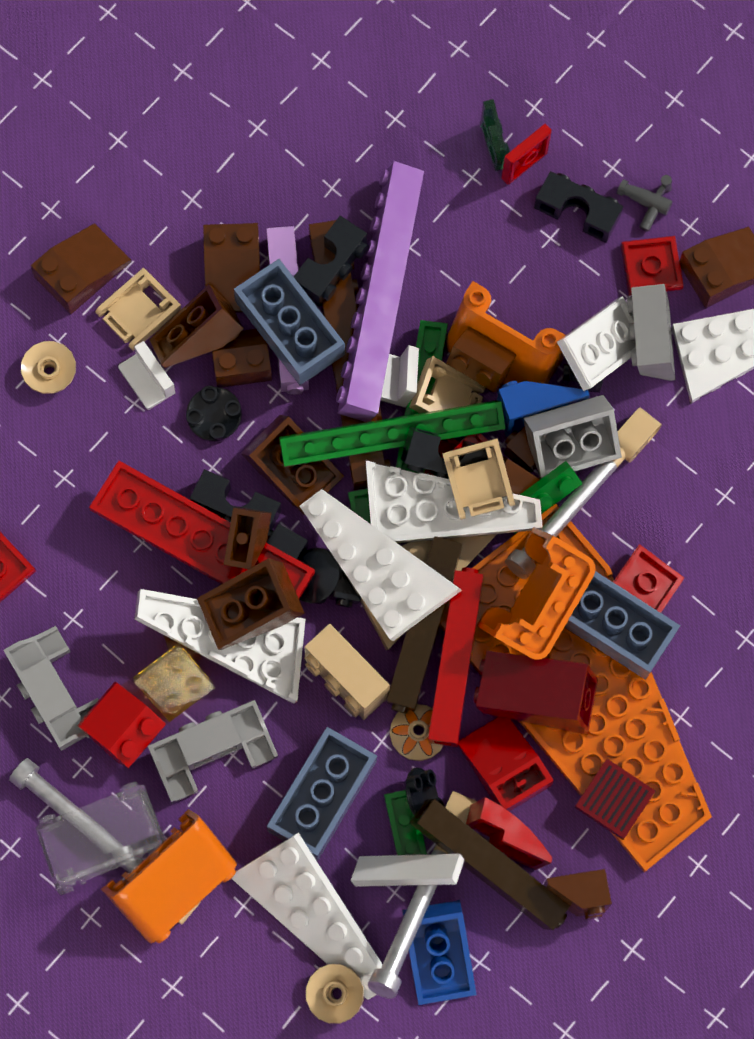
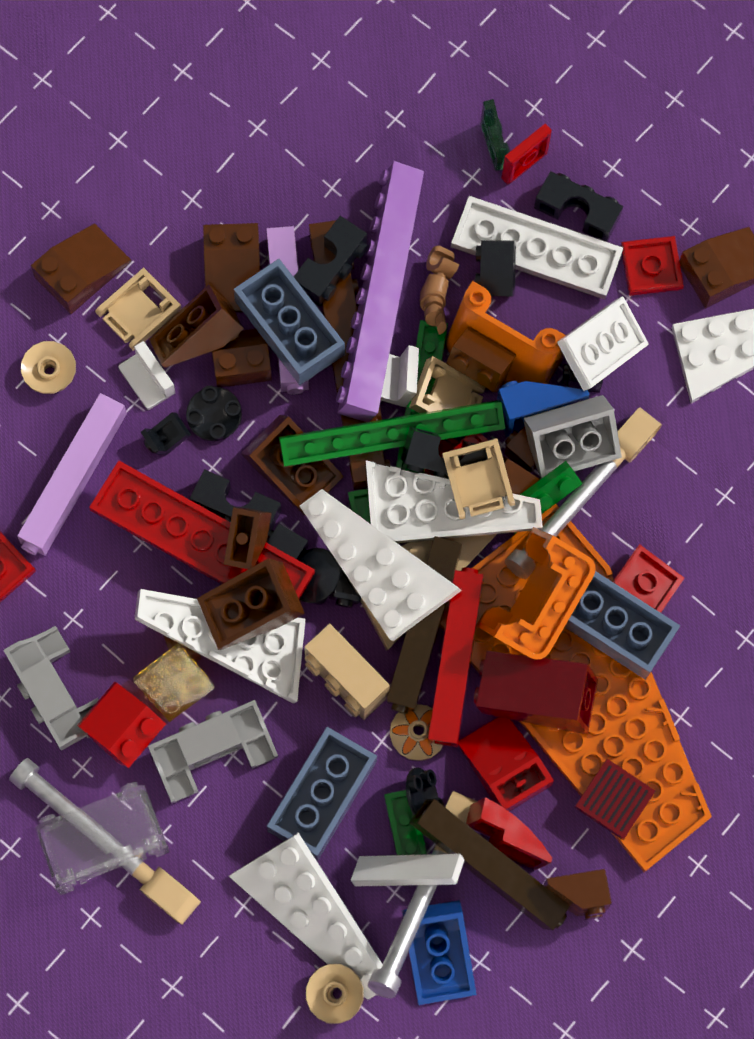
(71, 475): none -> lavender brick
(166, 435): none -> black bracket
(172, 879): orange windscreen -> none
(435, 287): none -> medium nougat piece
(497, 266): none -> black brick
(541, 247): none -> white plate
(651, 331): light grey slope -> none
(654, 201): dark grey piece -> none

